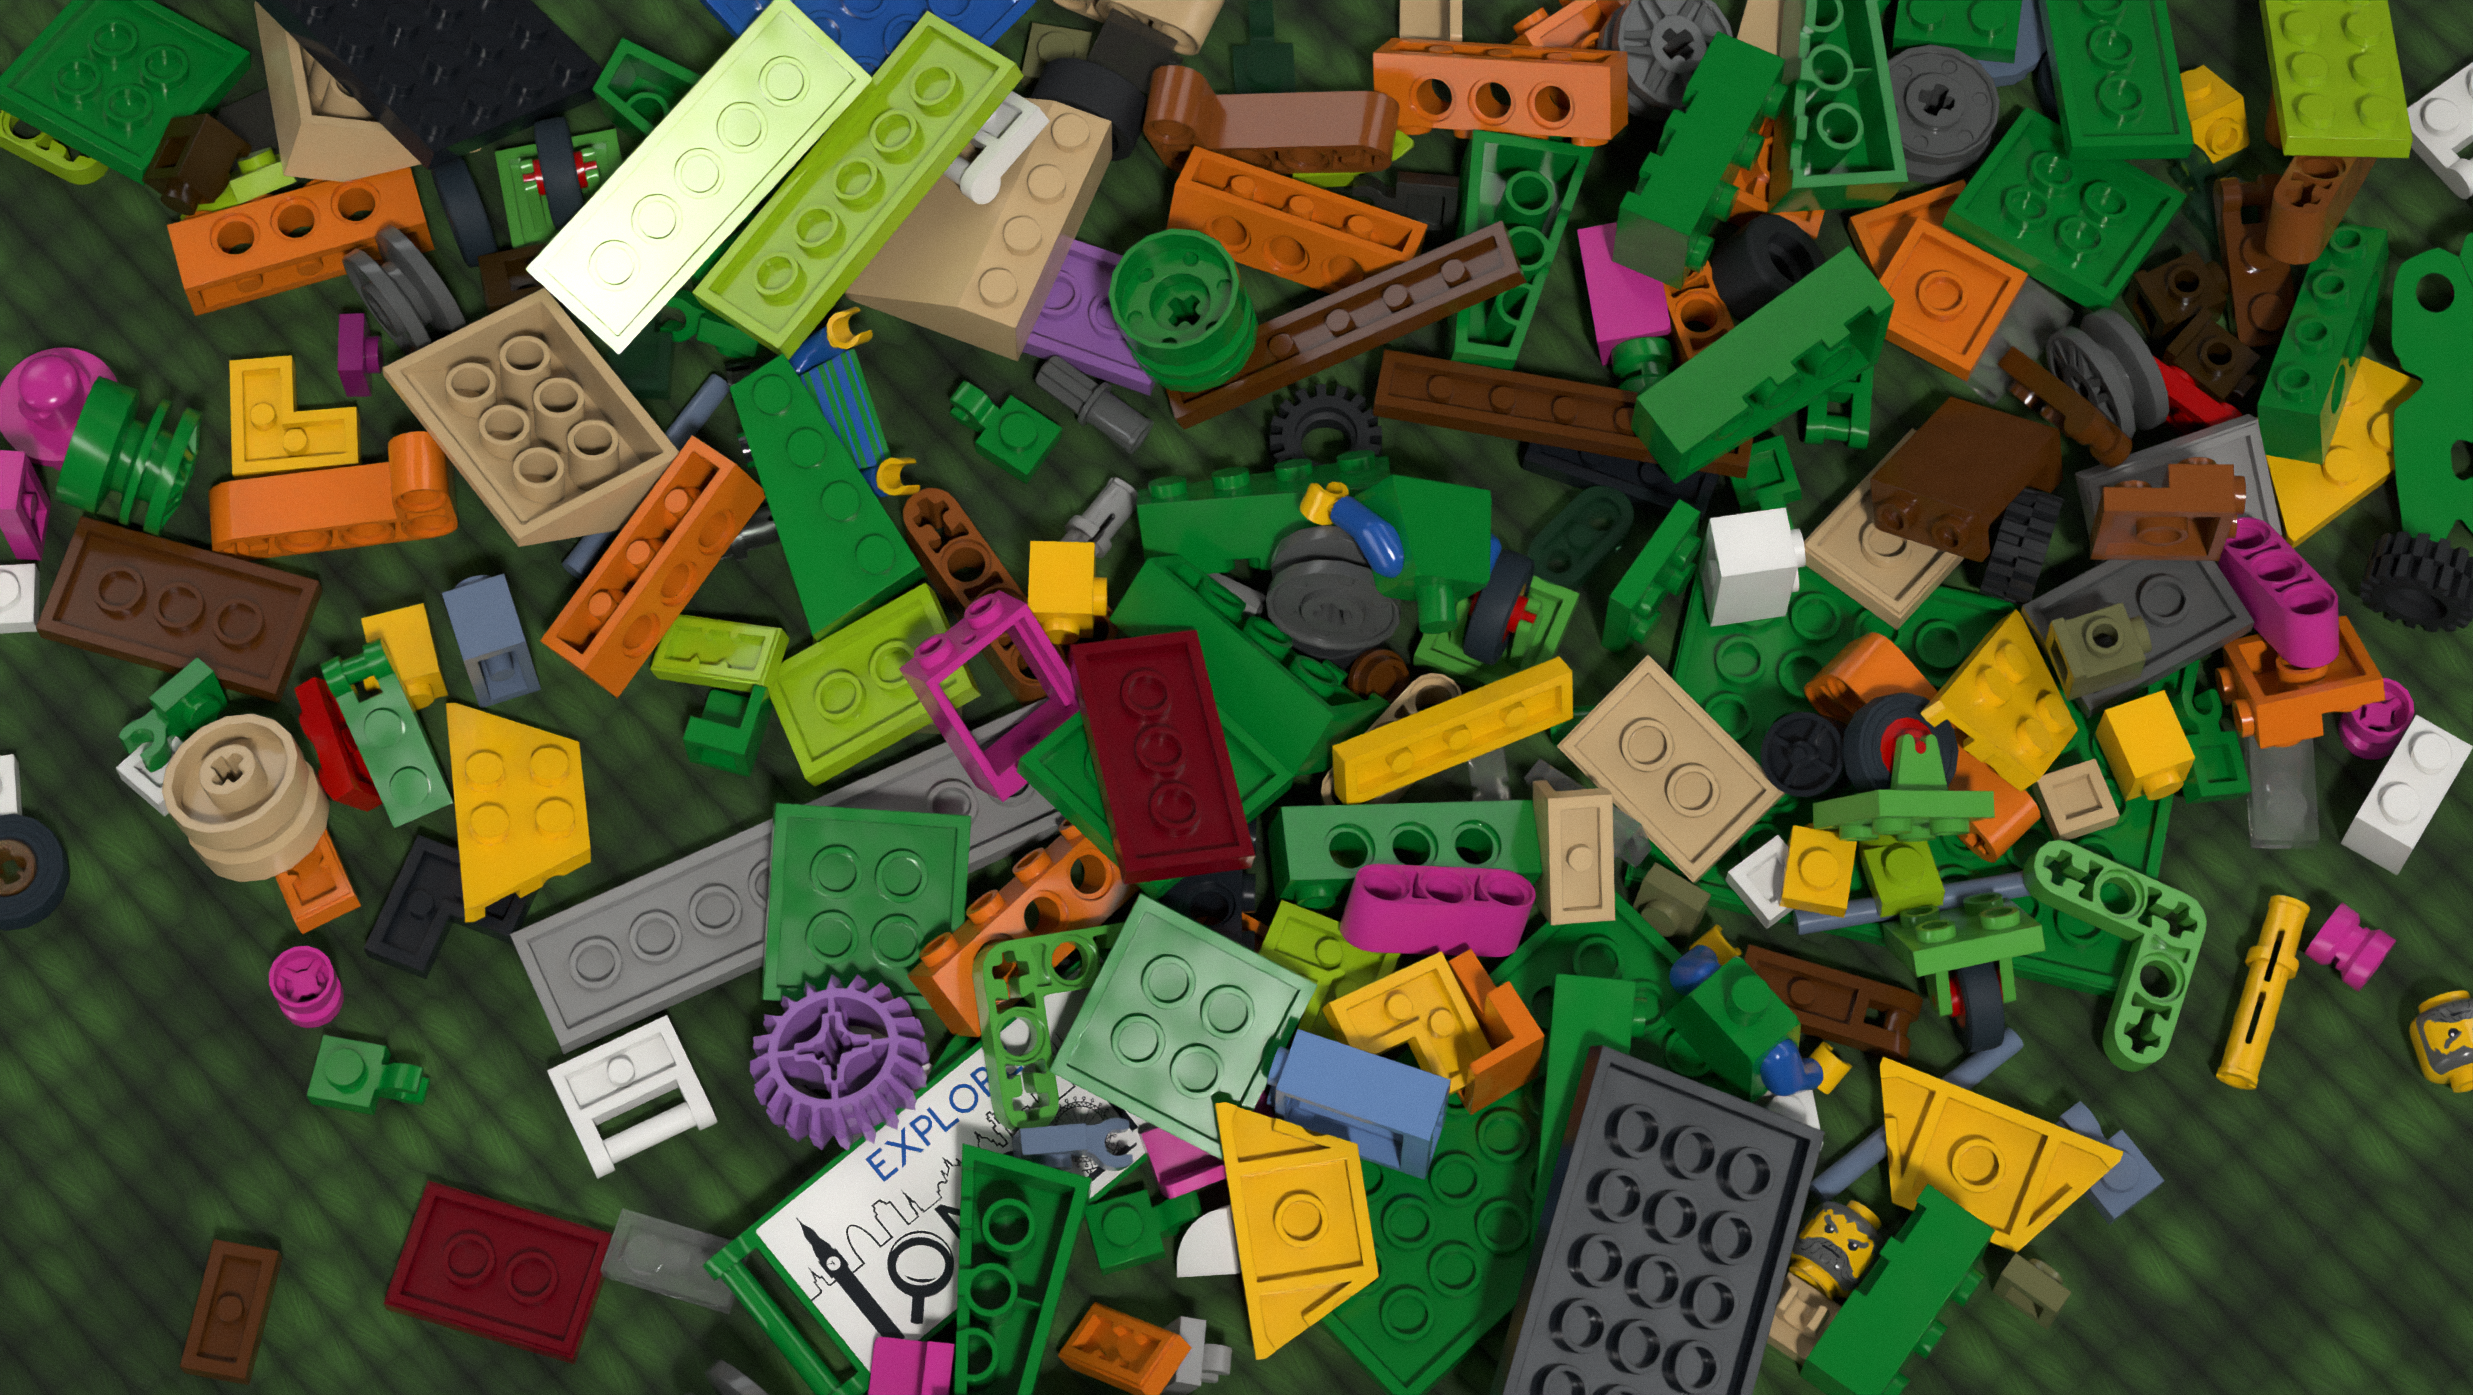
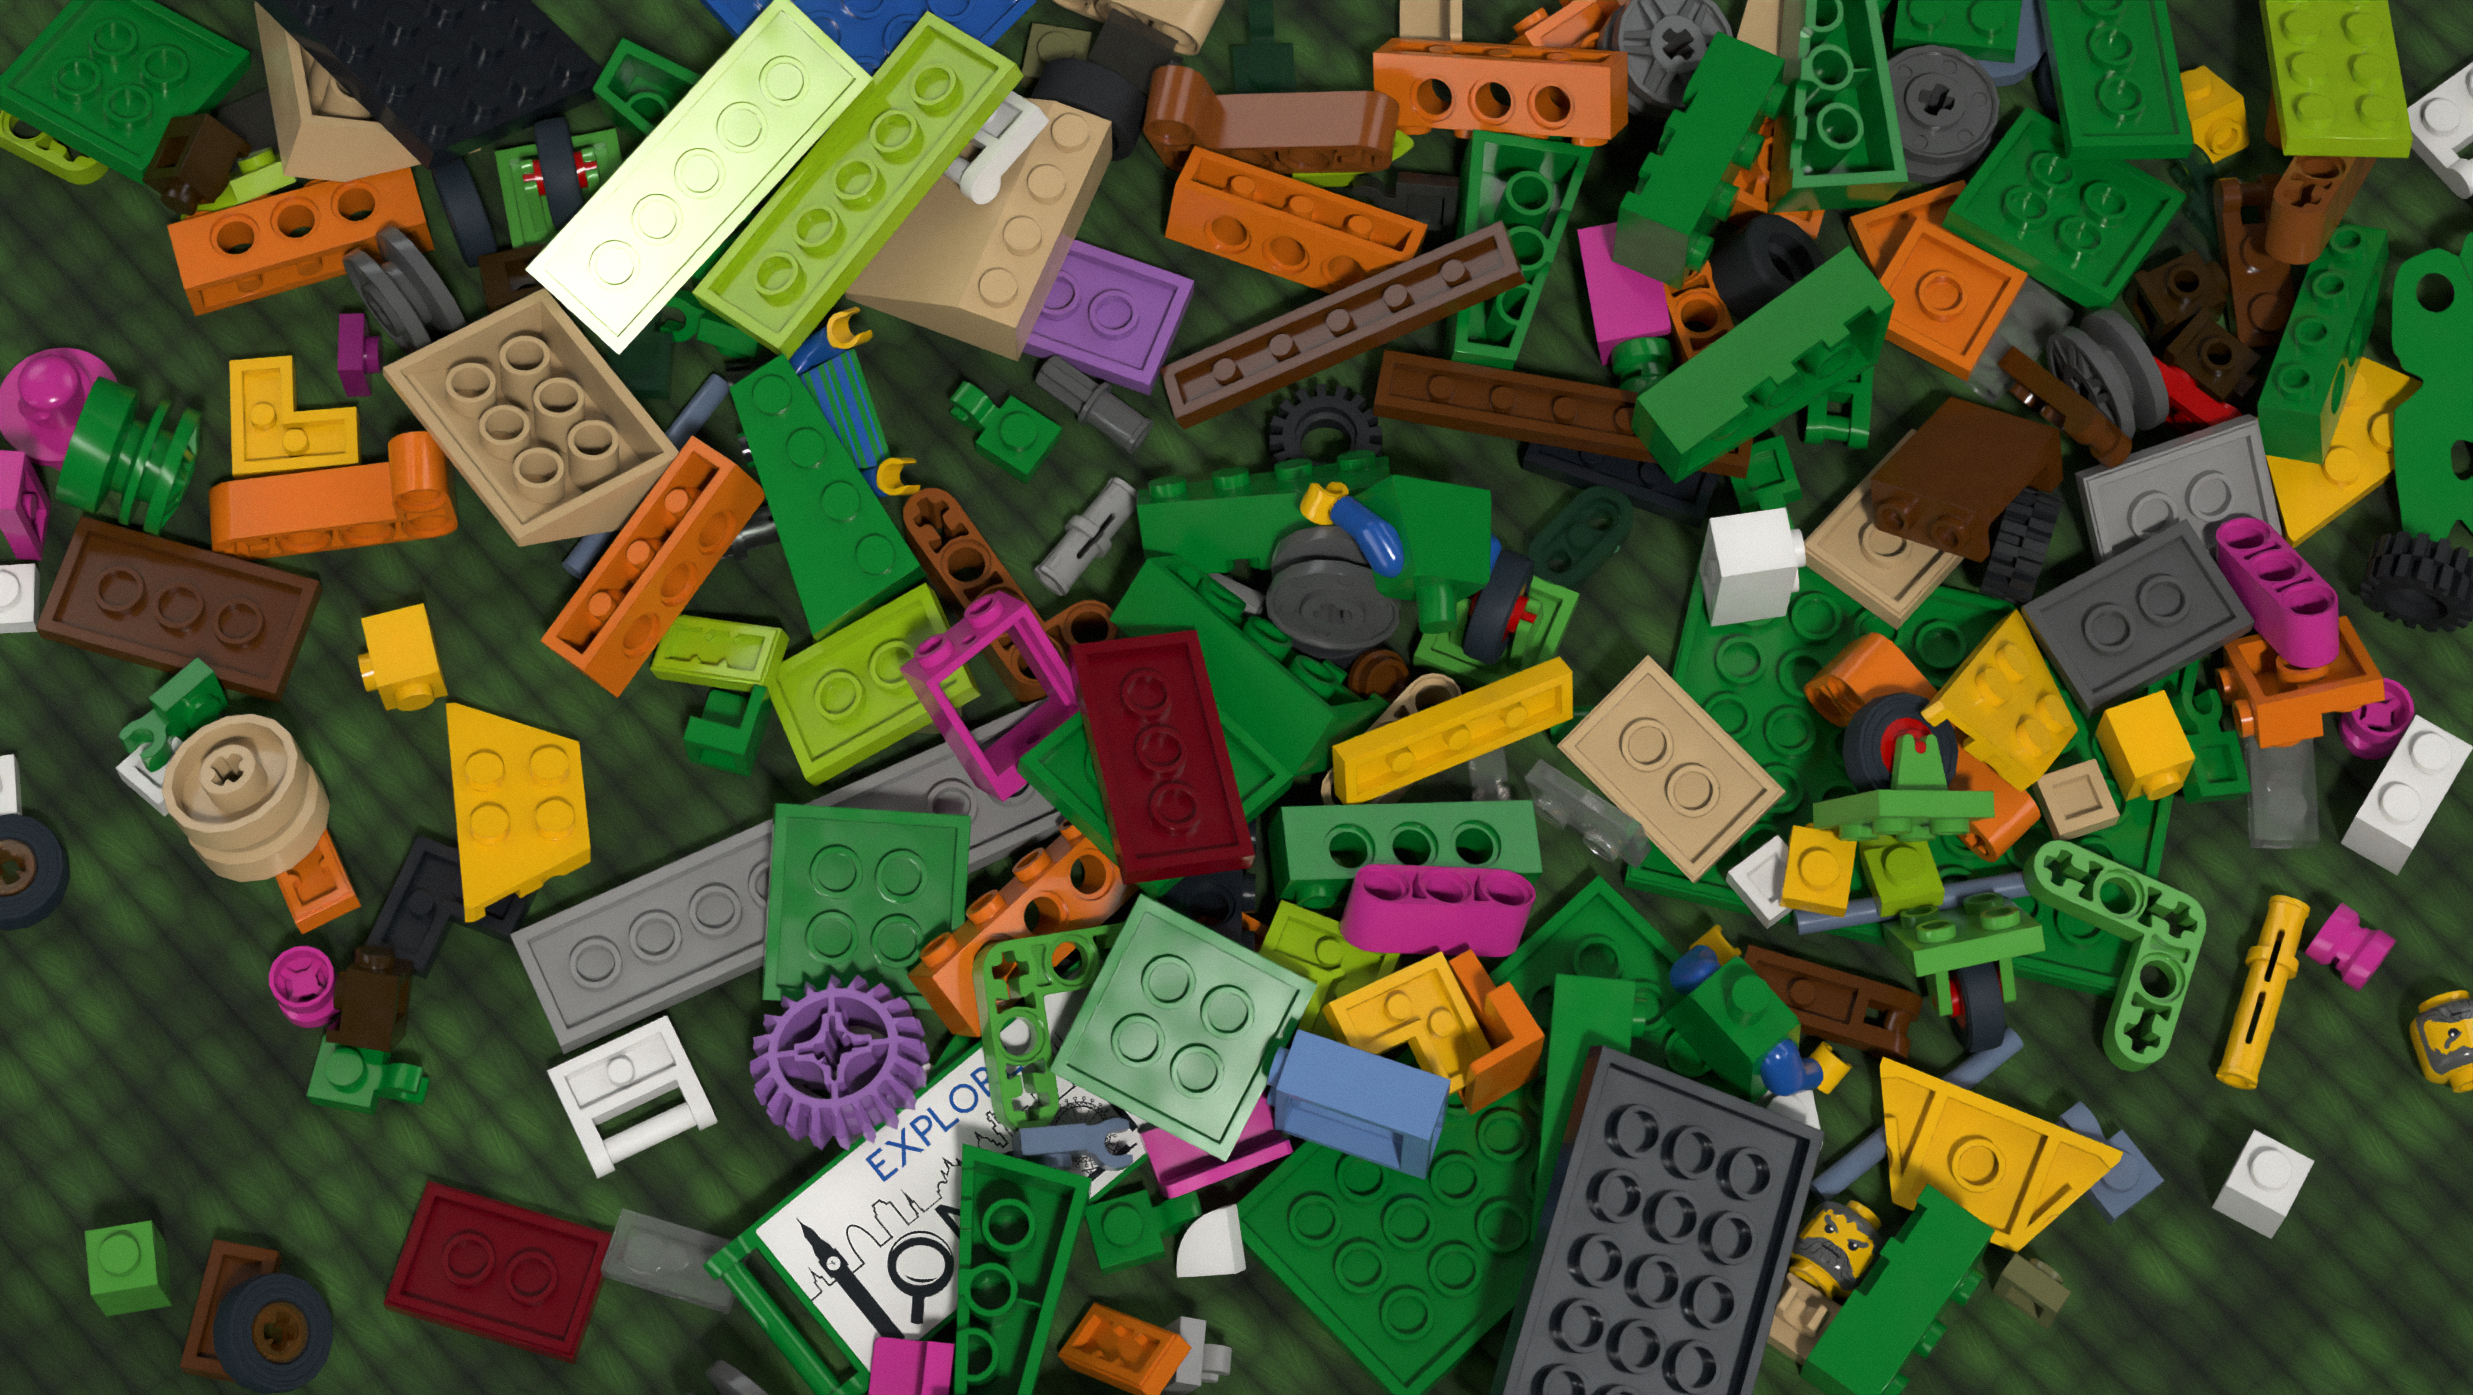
(128, 1268): none -> bright green brick
(241, 1340): none -> black bush
(342, 766): red plate -> none
(372, 1000): none -> dark brown brick
(389, 734): green plate -> none
(491, 639): sand blue brick -> none
(1065, 589): yellow brick -> none
(1183, 310): green wheel -> none
(1295, 1222): yellow wing -> none
(1575, 854): tan panel -> none
(1659, 569): green plate -> none
(1671, 904): olive plate -> none
(1805, 756): black wheel -> none
(2088, 667): olive brick -> none
(2175, 522): dark orange plate -> none
(2263, 1184): none -> white brick

